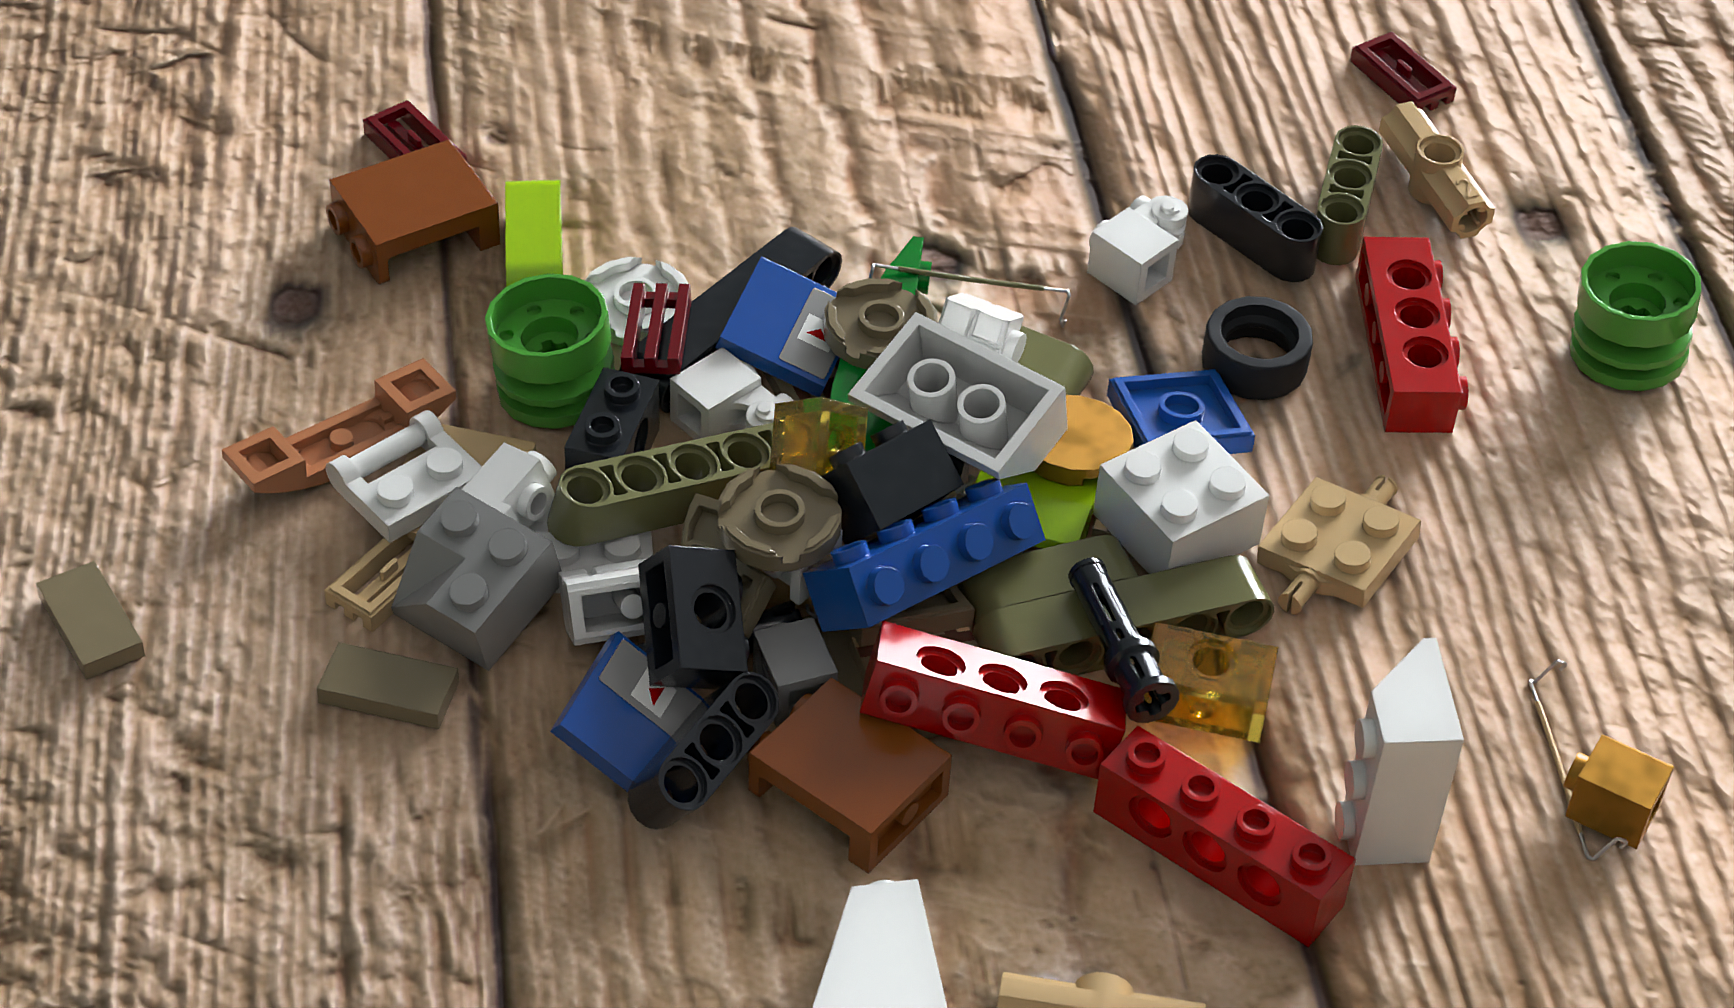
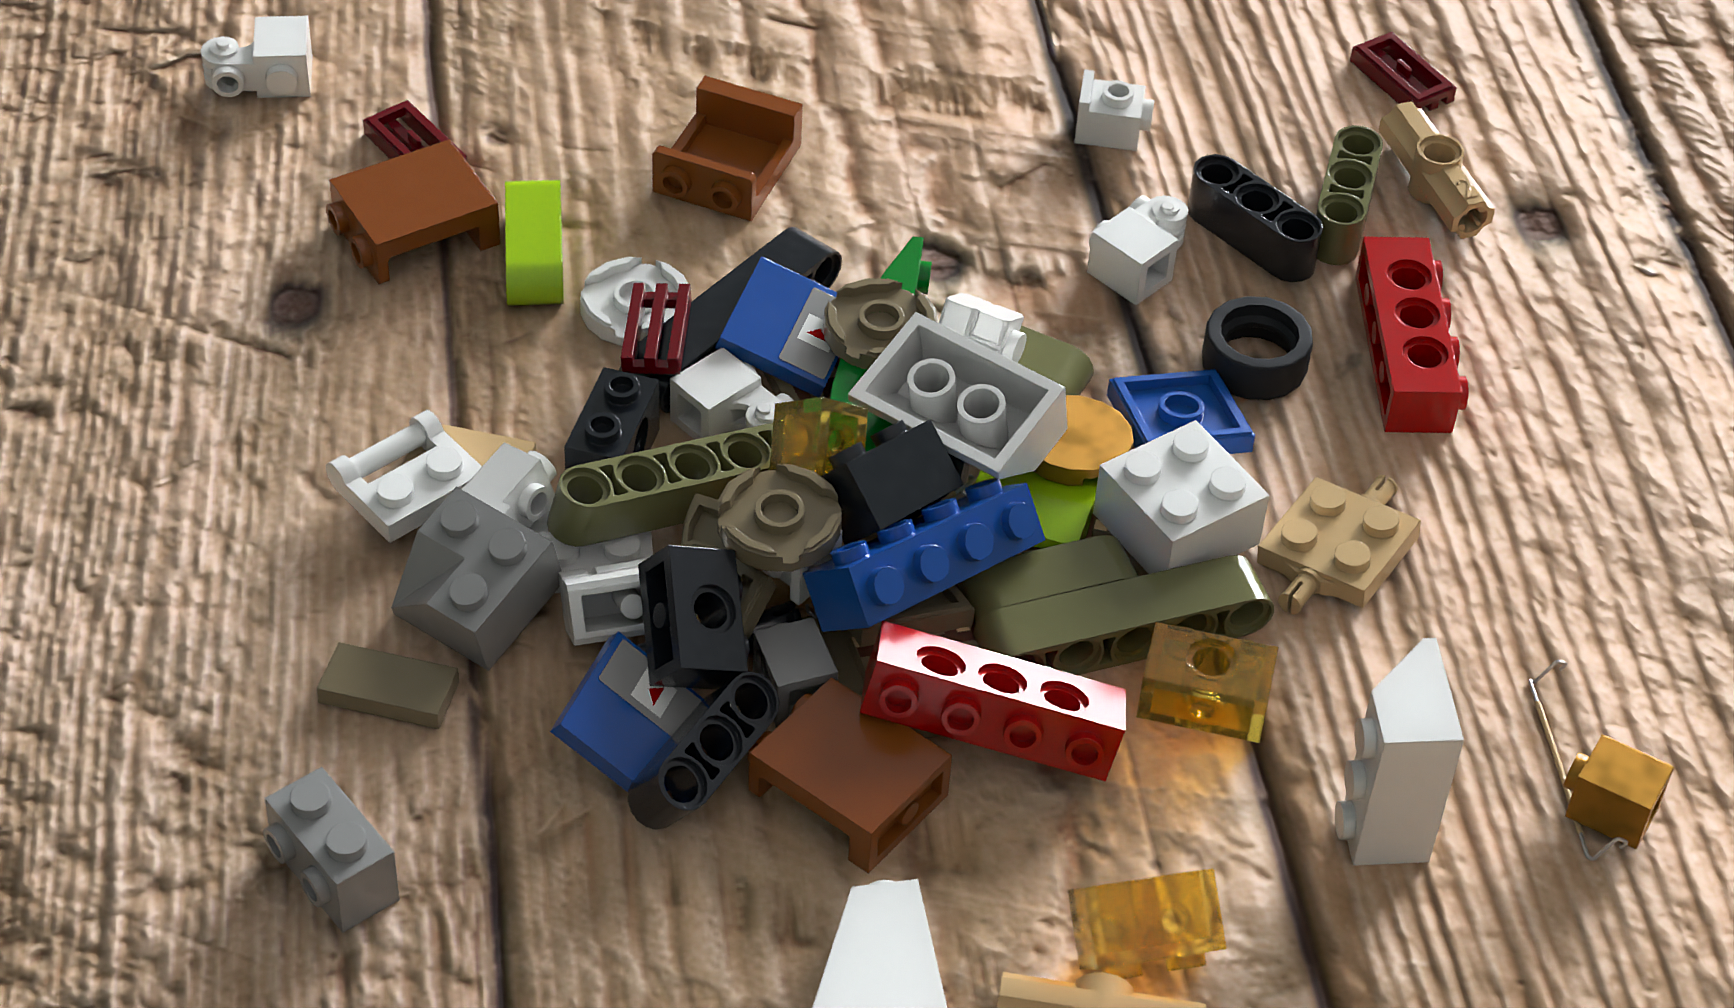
(90, 620): dark tan tile -> none
(272, 65): none -> white brick
(299, 461): nougat slope -> none
(331, 849): none -> light grey brick
(377, 598): tan tile -> none
(548, 347): bright green wheel -> none
(729, 149): none -> dark orange panel
(977, 280): olive piece -> none
(1096, 589): black pin -> none
(1112, 113): none -> white brick
(1147, 921): none -> clear yellow brick
(1223, 835): red brick -> none
(1635, 315): bright green wheel -> none

